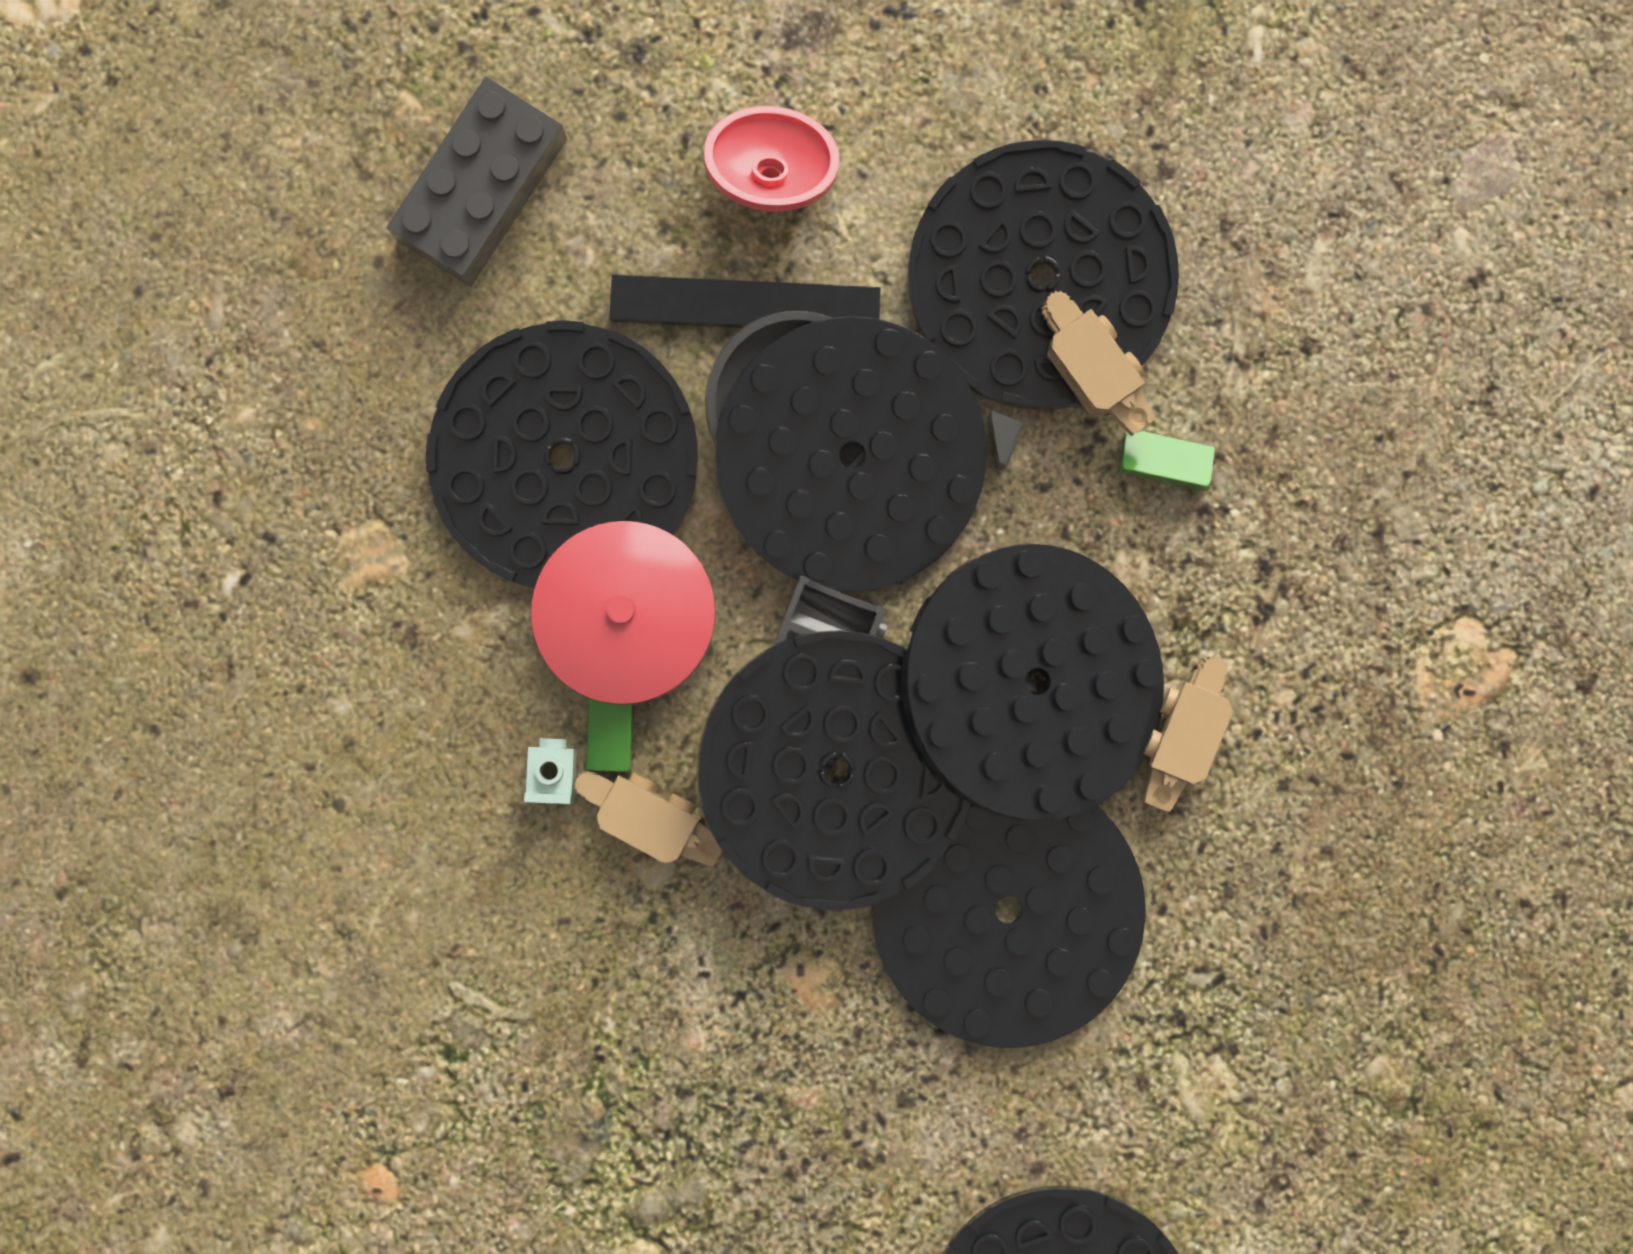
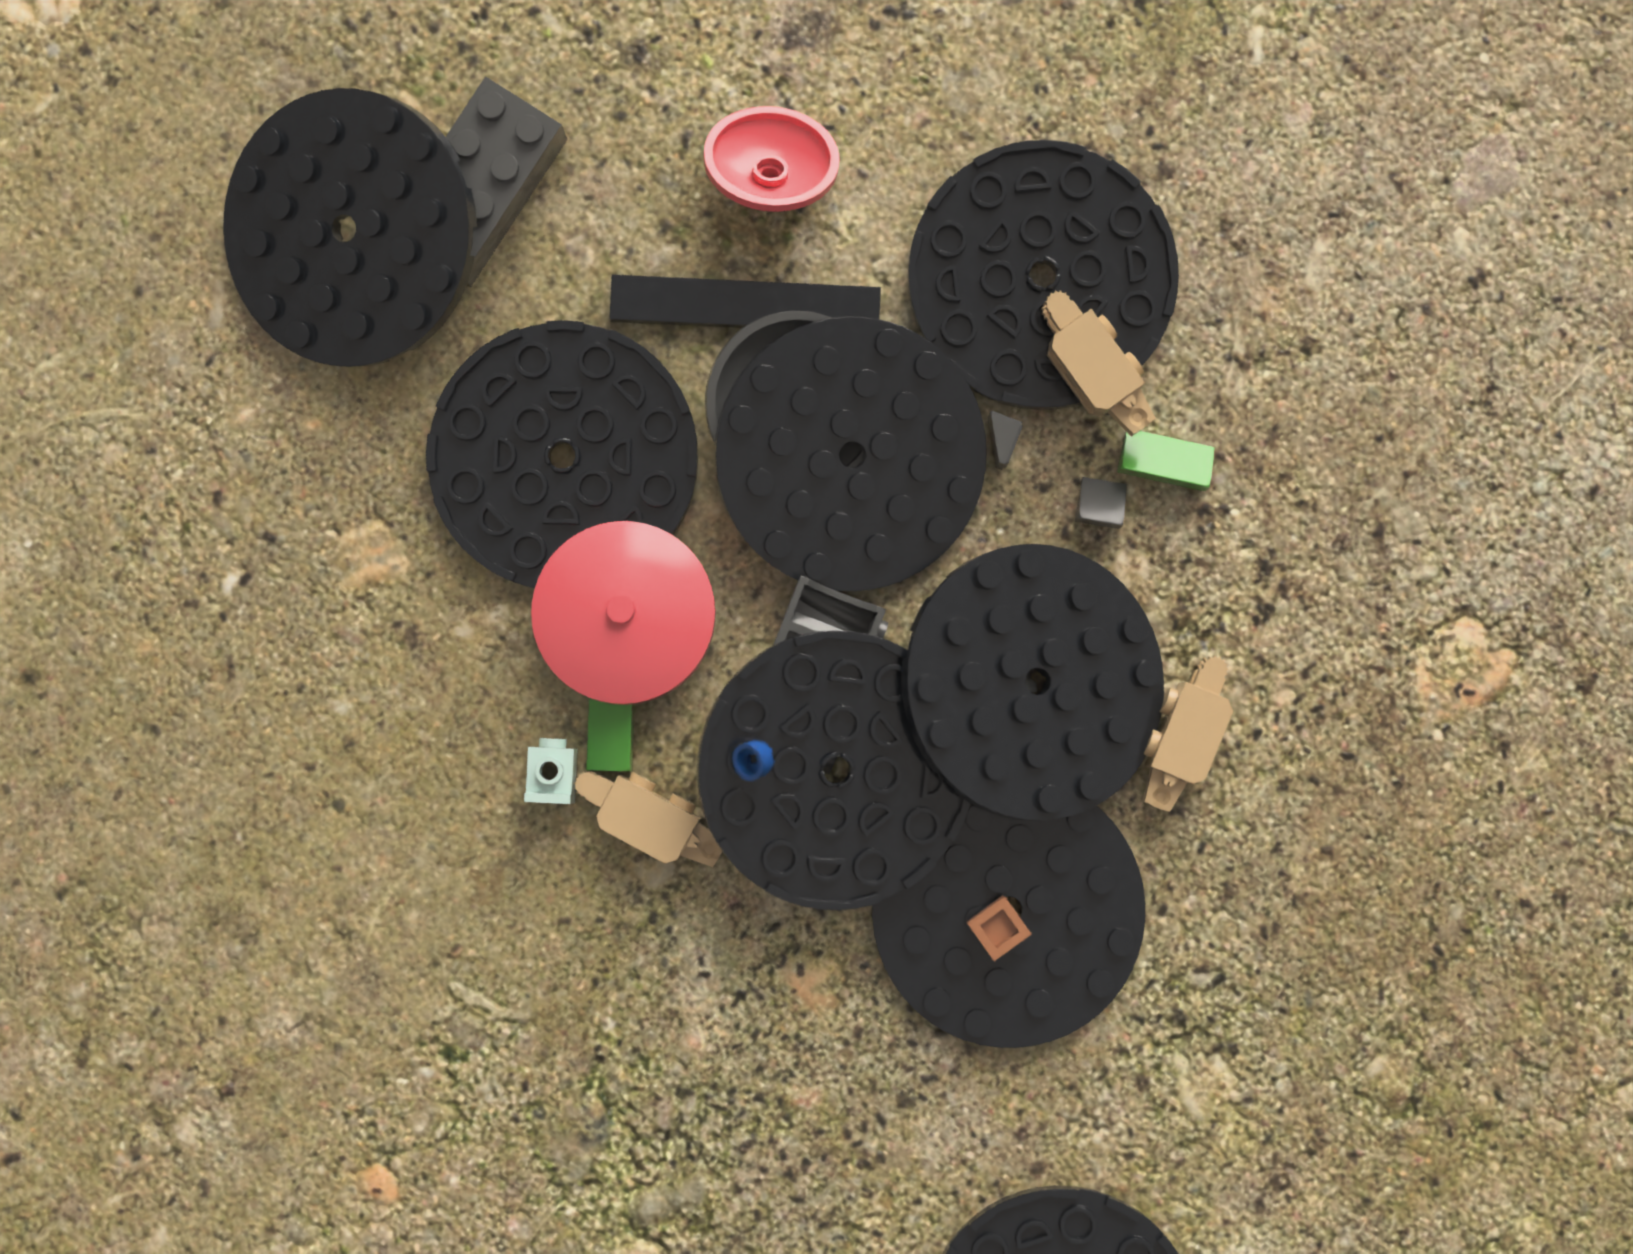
(412, 216): none -> black plate
(754, 770): none -> blue hinge
(998, 928): none -> nougat plate
(1101, 503): none -> dark grey slope

